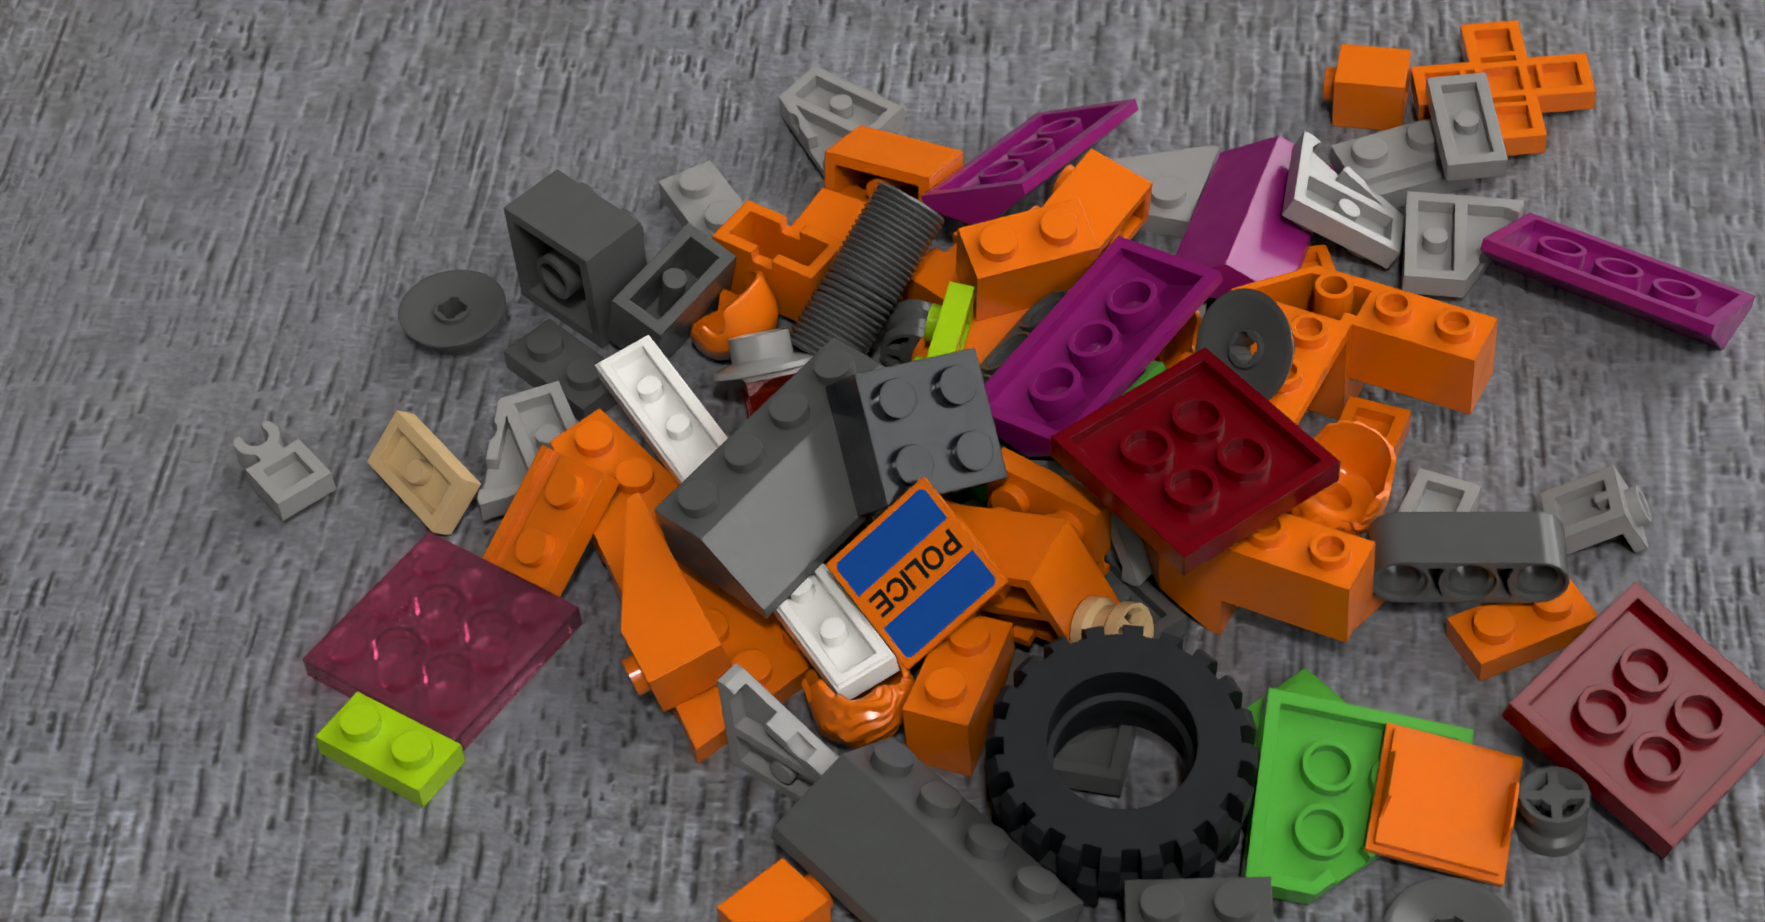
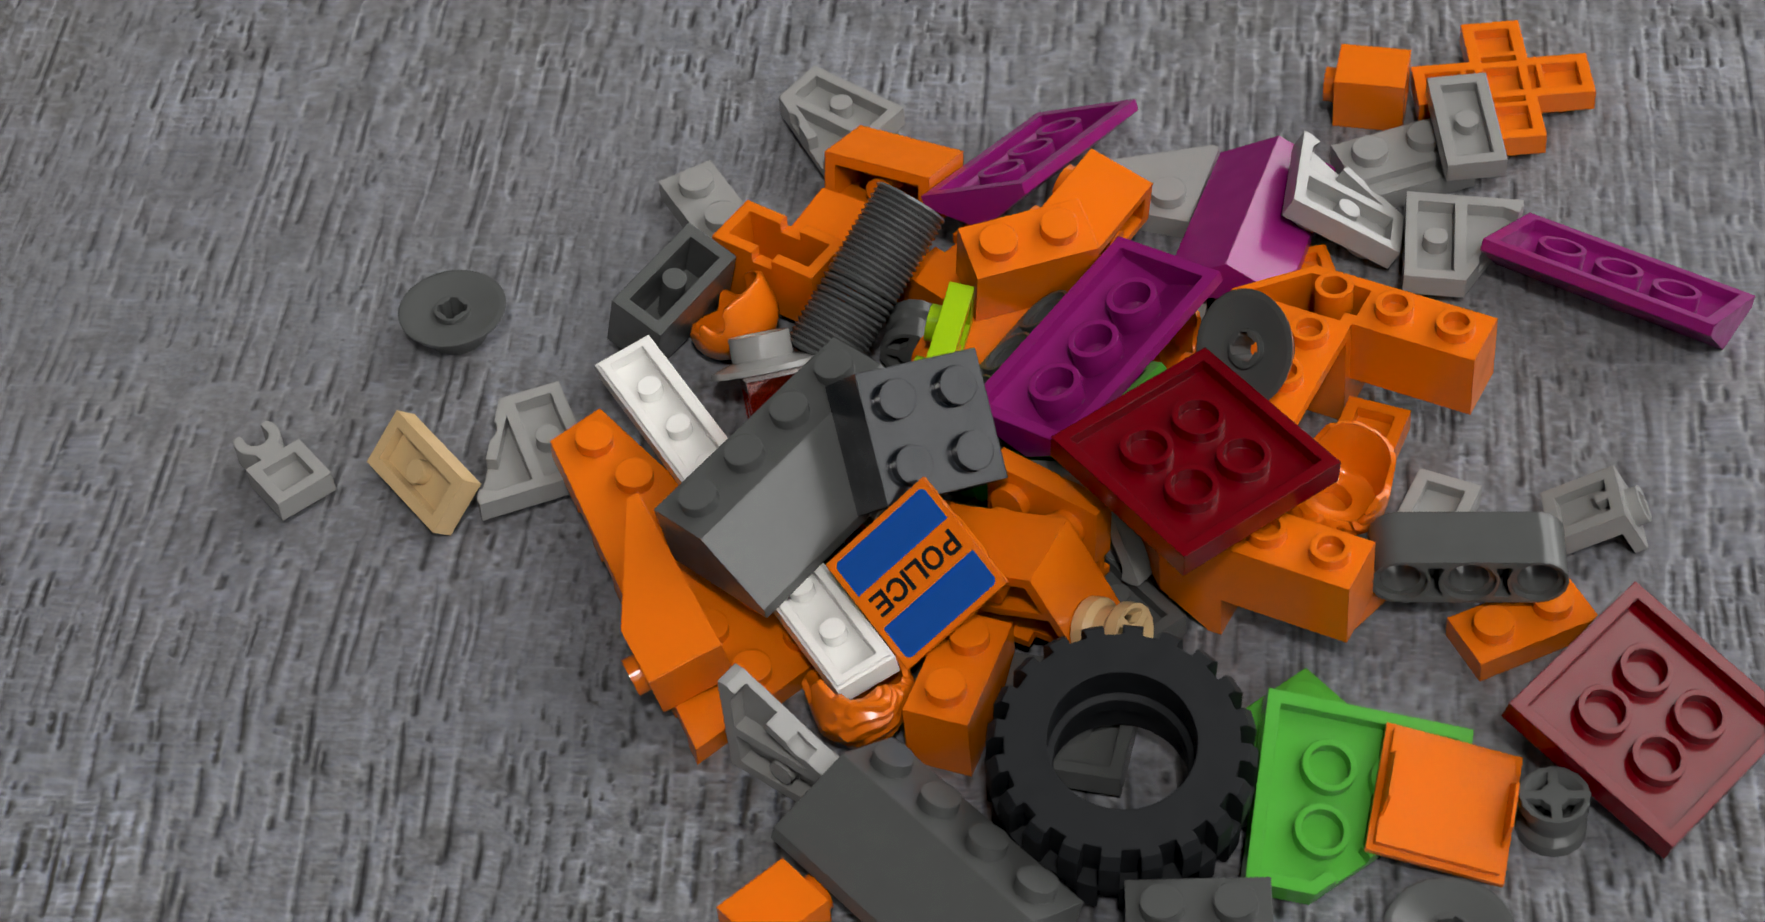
(390, 749): lime plate -> none
(444, 639): clear pink plate -> none
(551, 520): orange plate -> none
(555, 355): dark grey plate -> none
(574, 252): dark grey brick -> none

